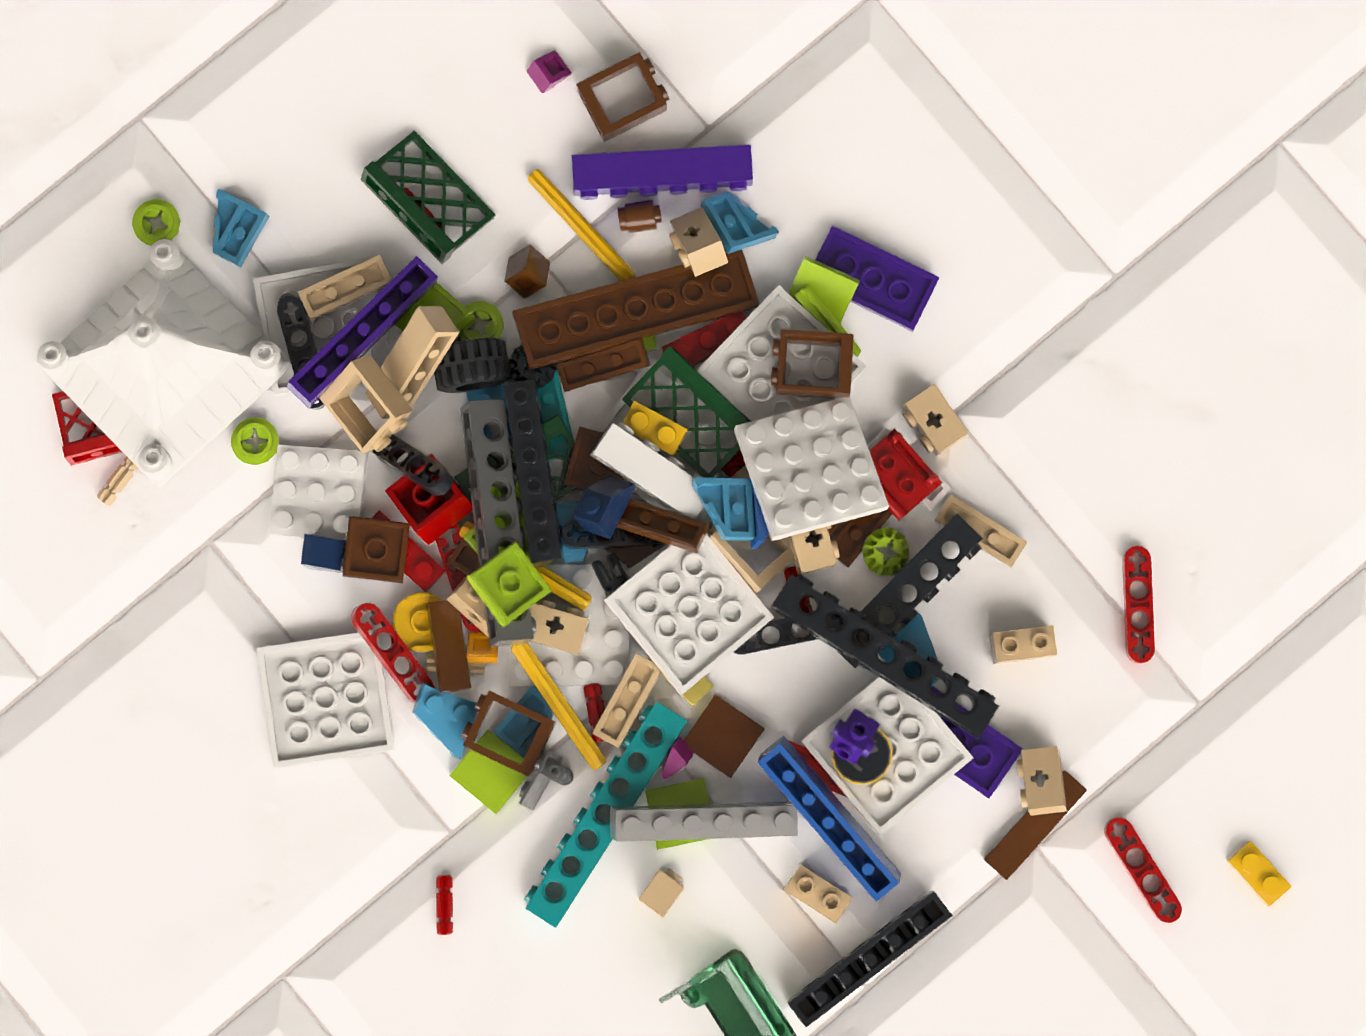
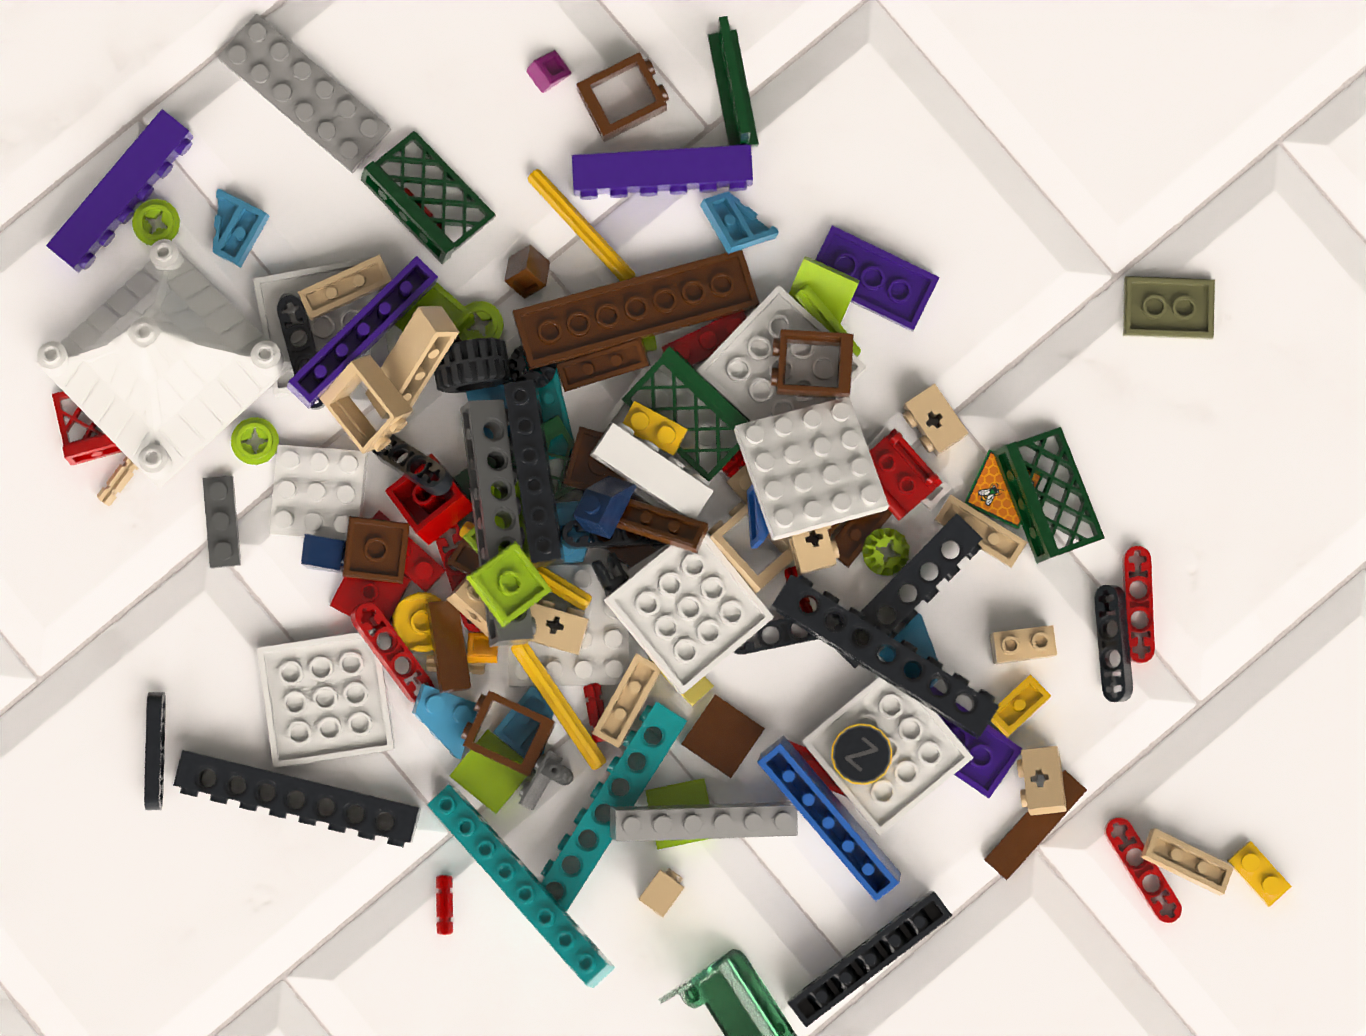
(120, 191): none -> dark purple brick
(154, 751): none -> black beam
(194, 764): none -> black brick
(221, 522): none -> dark grey plate
(304, 93): none -> light grey plate
(359, 591): none -> red plate
(521, 886): none -> teal brick
(639, 216): reddish brown brick -> none
(678, 758): magenta slope -> none
(698, 242): tan brick -> none
(728, 505): dark azure wing -> none
(732, 85): none -> dark green fence
(817, 893): tan brick -> none
(854, 736): dark purple brick -> none
(991, 495): none -> tile
(1020, 705): none -> yellow plate
(1026, 499): none -> dark green fence
(1108, 644): none -> black beam
(1168, 307): none -> olive tile
(1187, 861): none -> tan plate

